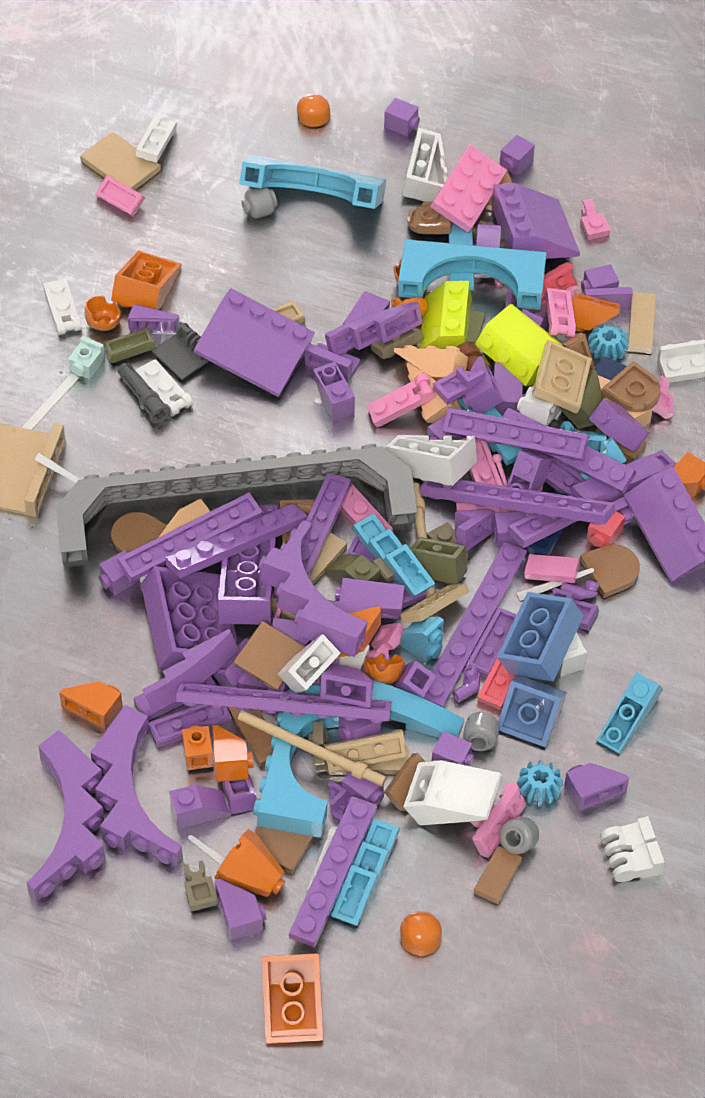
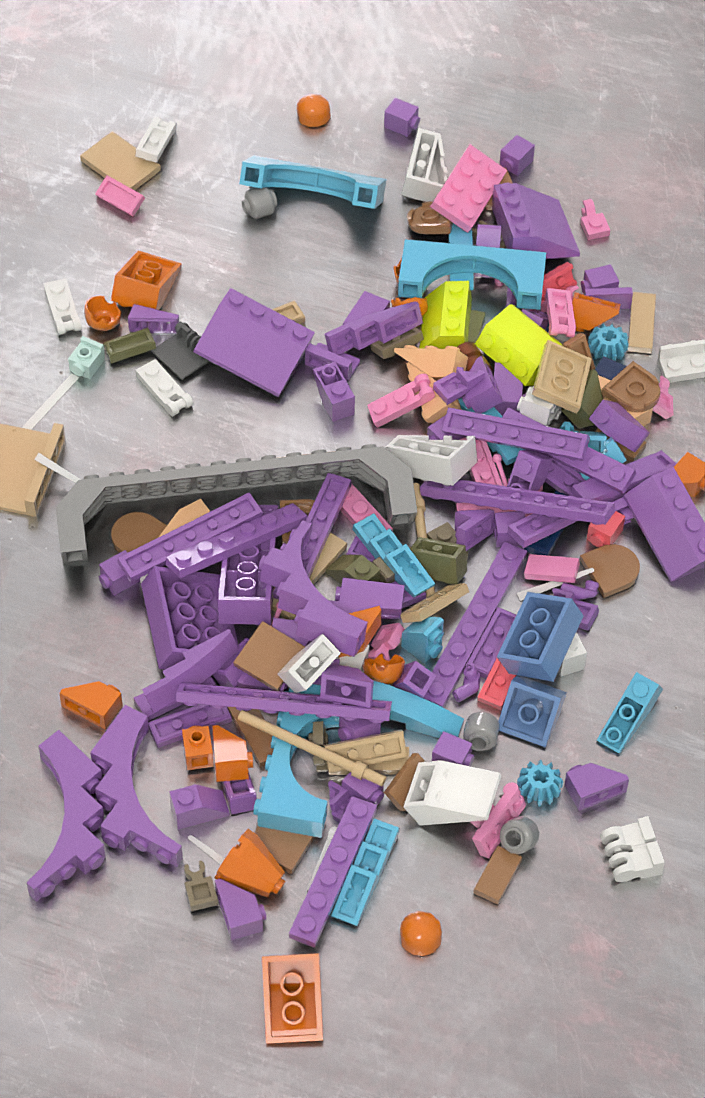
(148, 399): dark grey pin -> none

